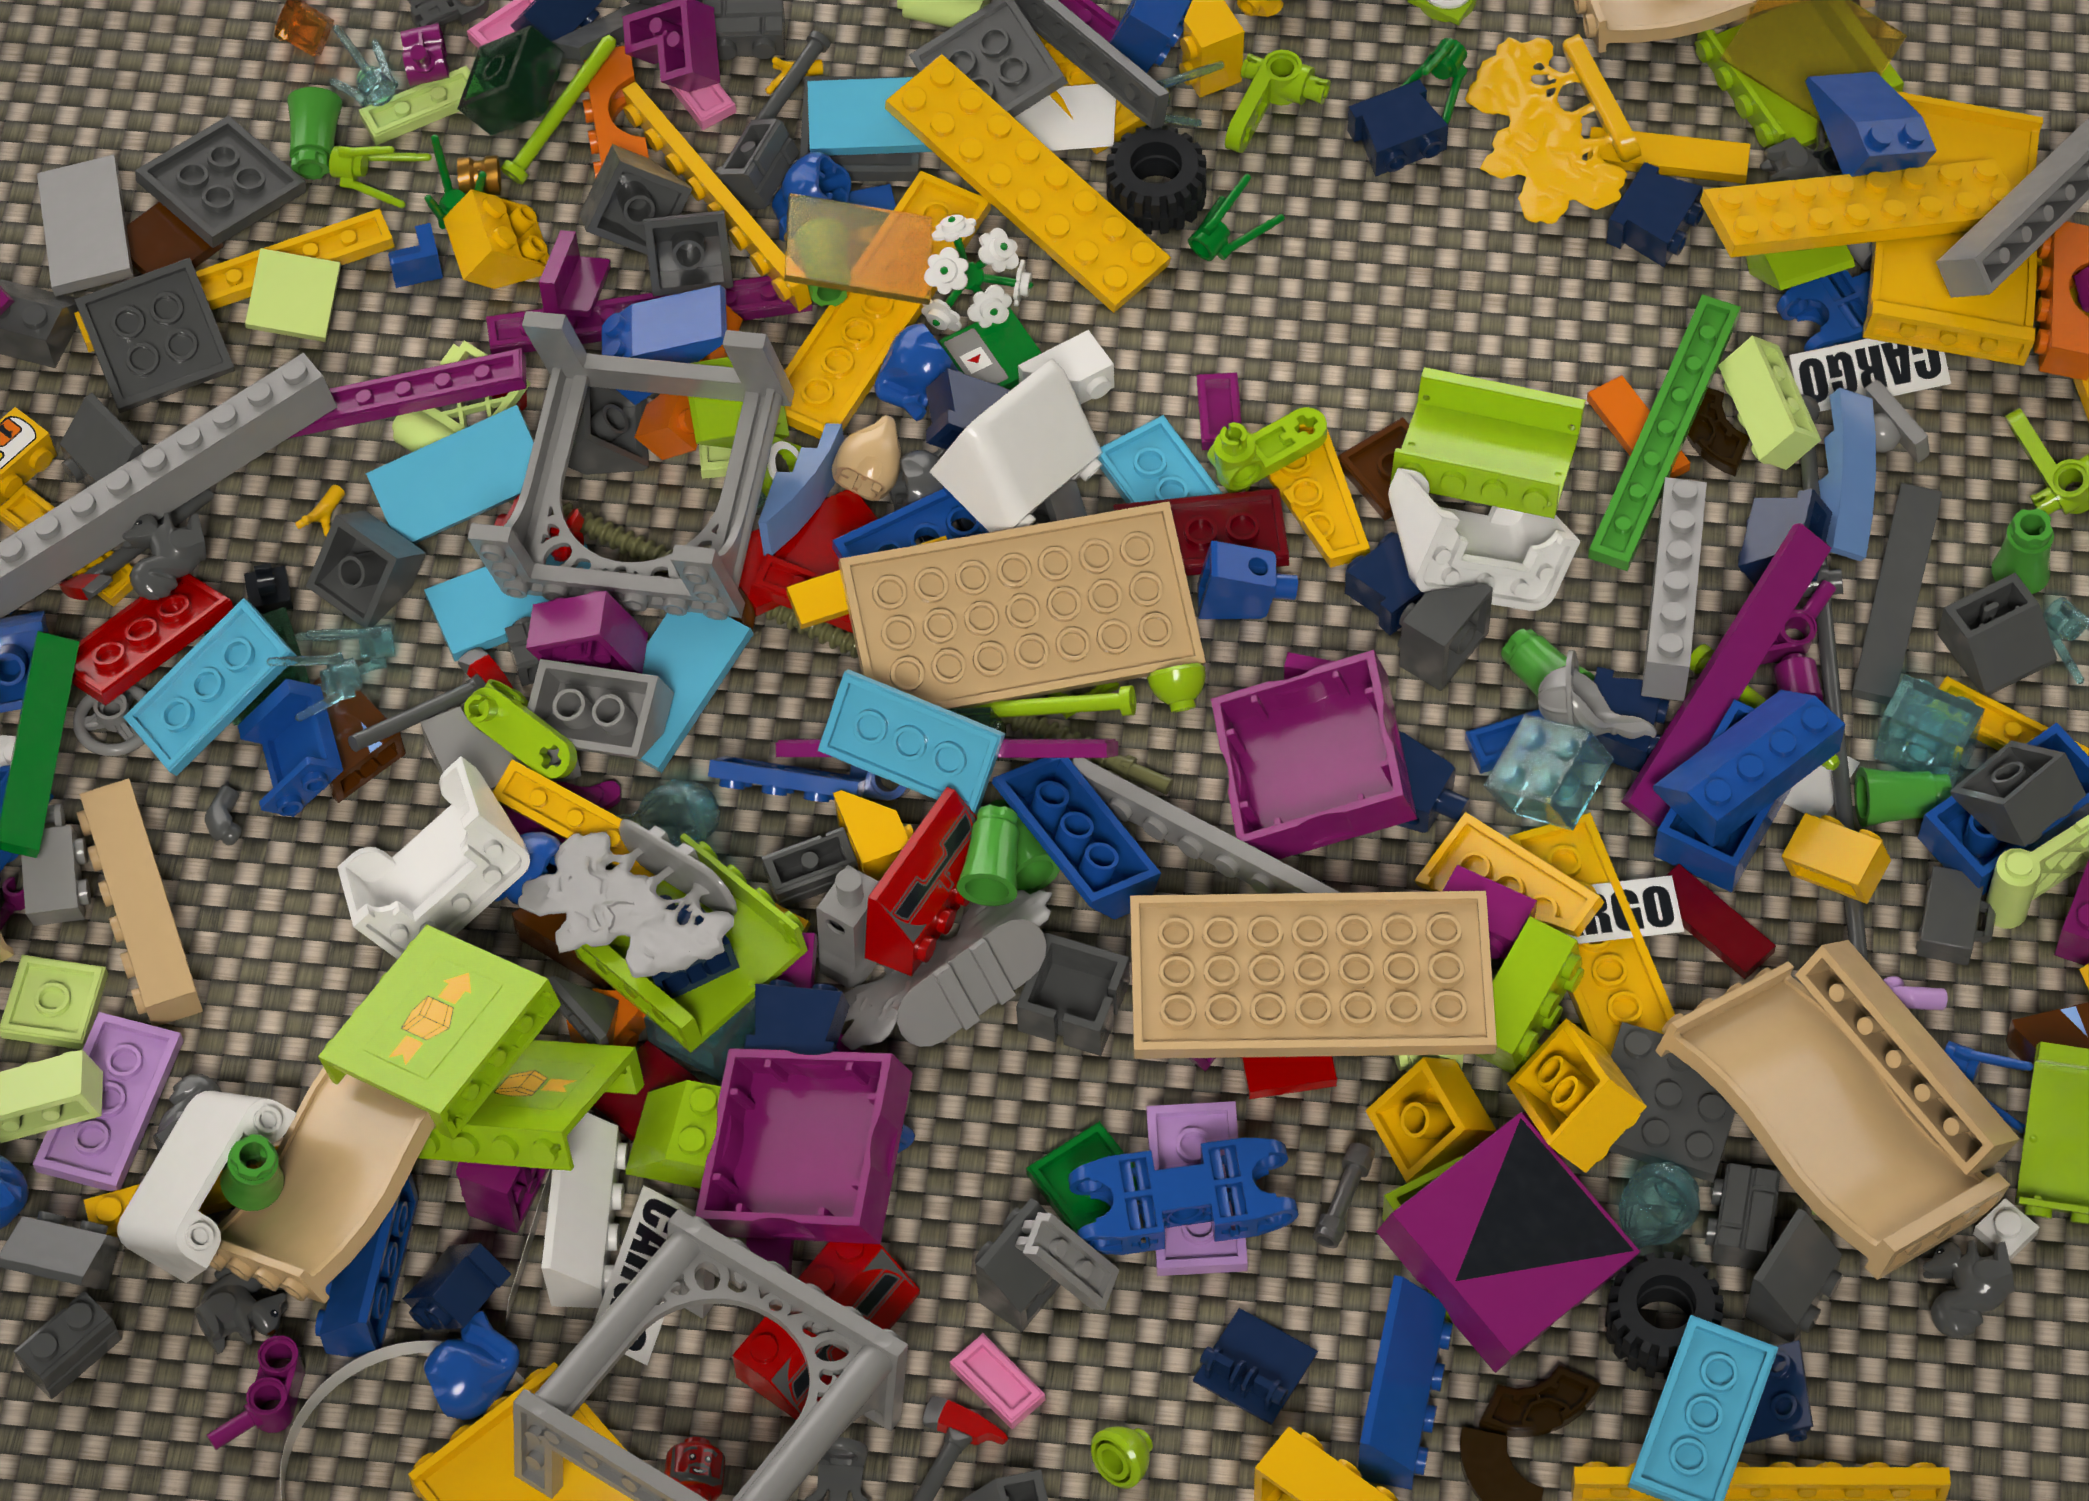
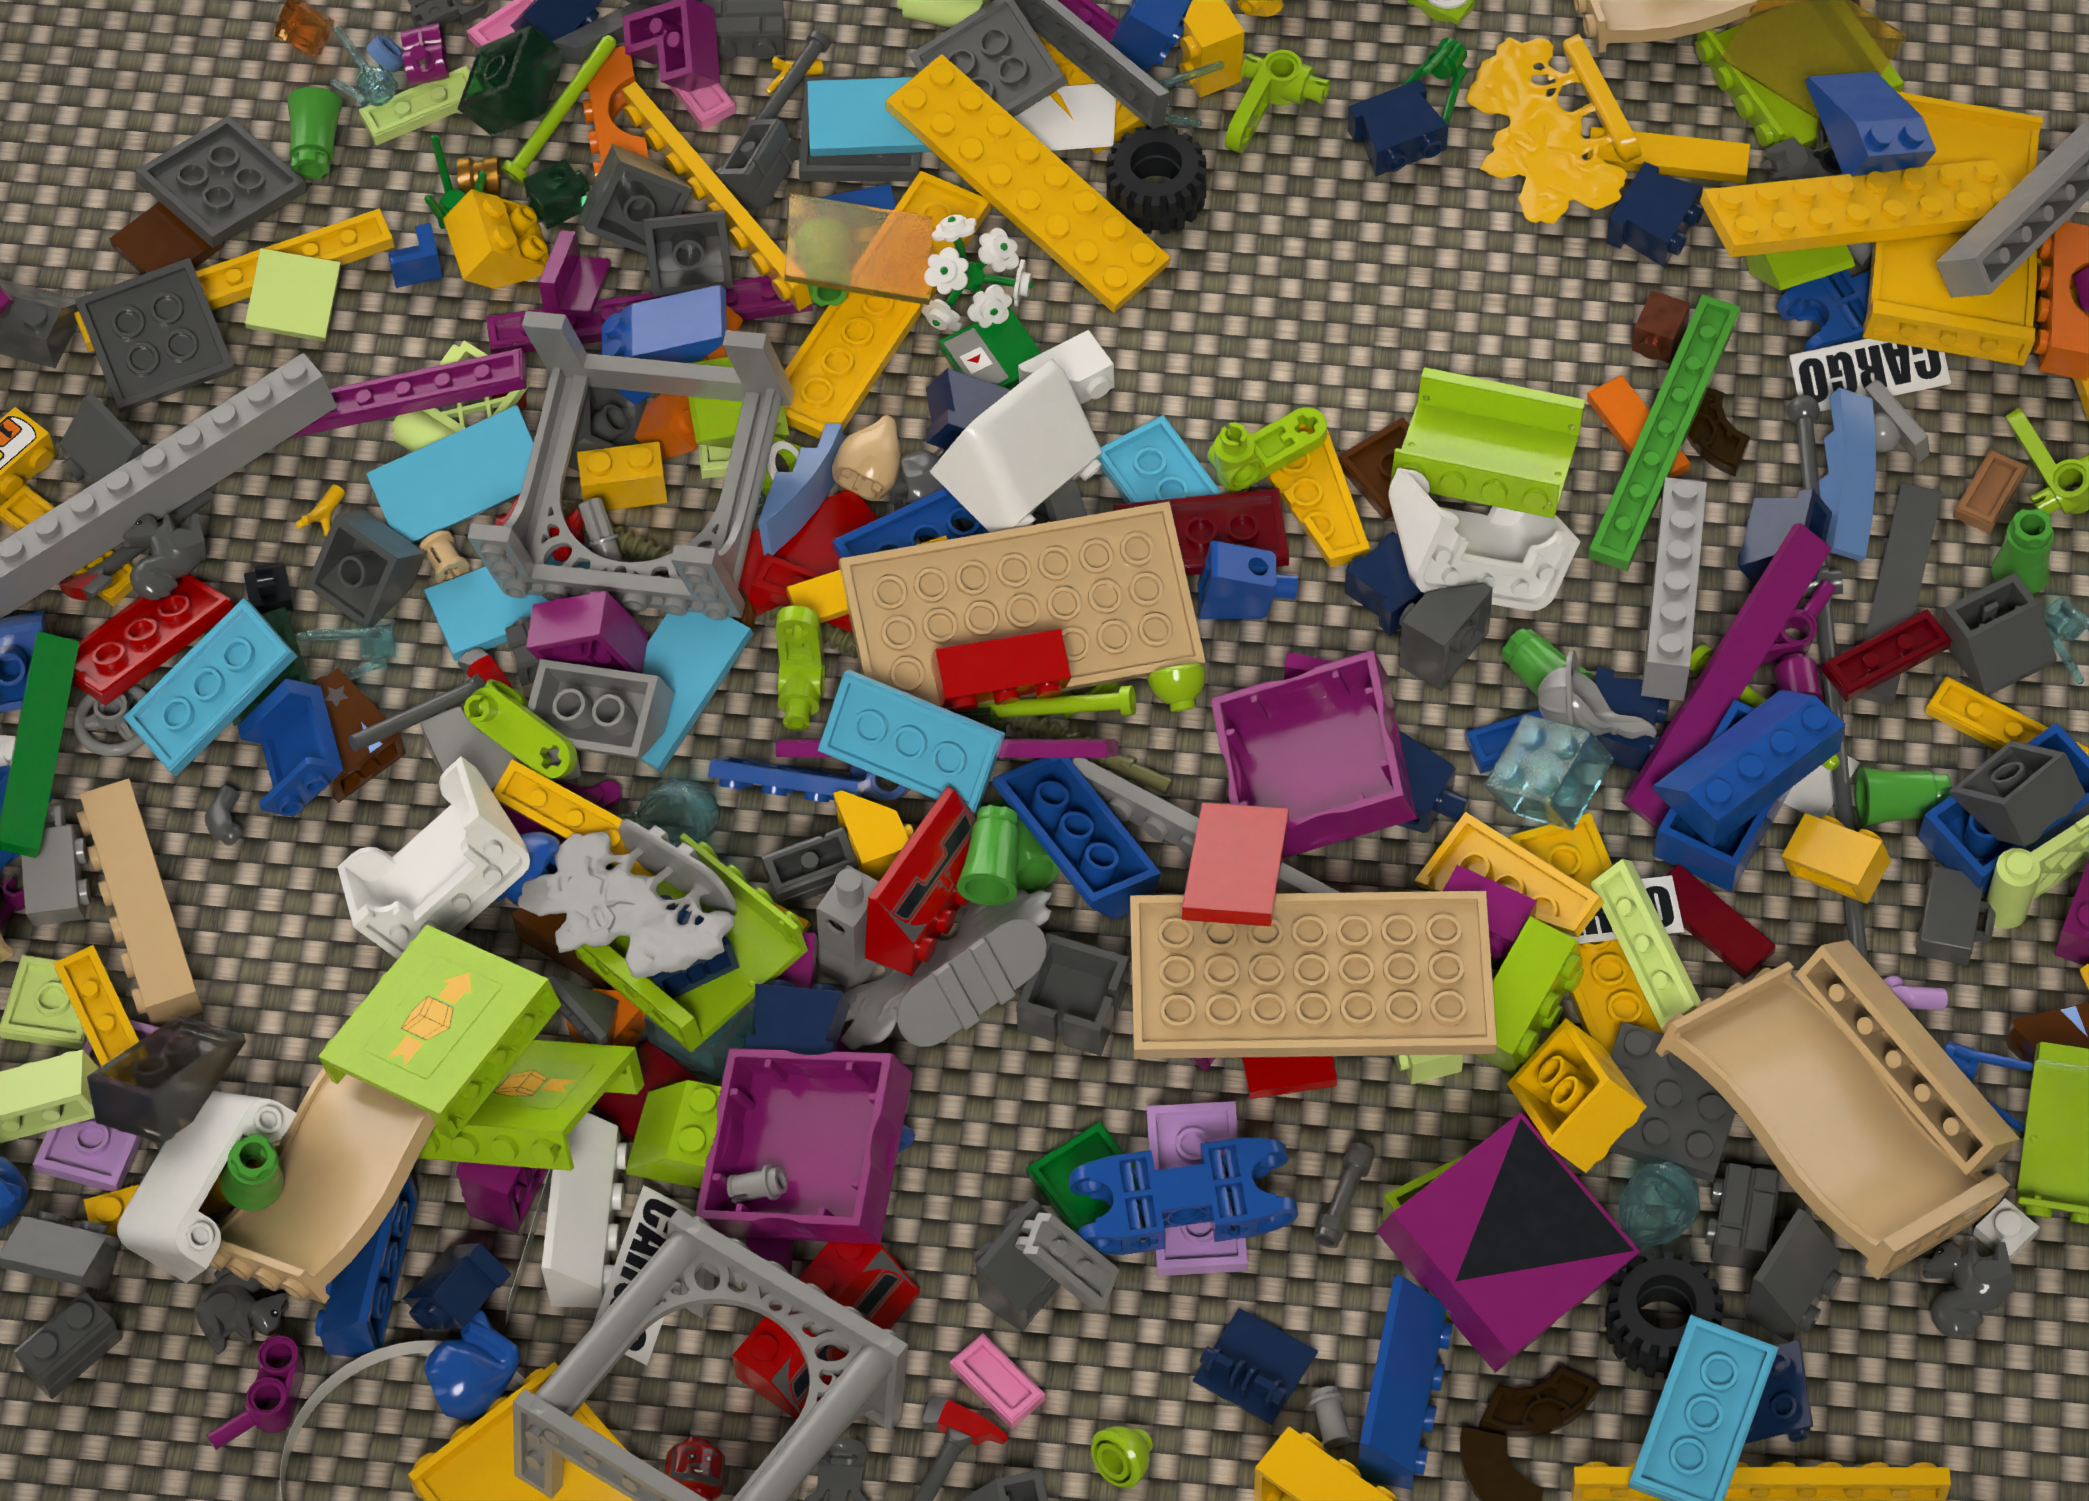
(84, 225): light grey tile -> none
(96, 1004): none -> yellow plate
(163, 1078): none -> clear smoke slope
(339, 678): clear light blue plant -> none
(353, 162): lime plant -> none
(386, 53): none -> medium blue tile
(444, 556): none -> tan bush
(556, 193): none -> clear green brick
(600, 530): none -> light grey axle
(623, 475): none -> yellow piece
(767, 1182): none -> light grey pin
(801, 665): none -> lime piece
(811, 176): blue piece -> none
(910, 368): blue piece -> none
(1001, 670): none -> red brick
(1212, 235): green plant -> none
(1217, 404): magenta tile -> none
(1235, 864): none -> tile
(1330, 1415): none -> light grey pin
(1430, 1117): yellow slope -> none
(1645, 942): none -> yellowish green plate
(1660, 327): none -> copper brick
(1769, 403): yellowish green brick -> none
(1886, 655): none -> dark red tile
(1928, 730): clear light blue brick -> none
(1990, 491): none -> medium nougat tile

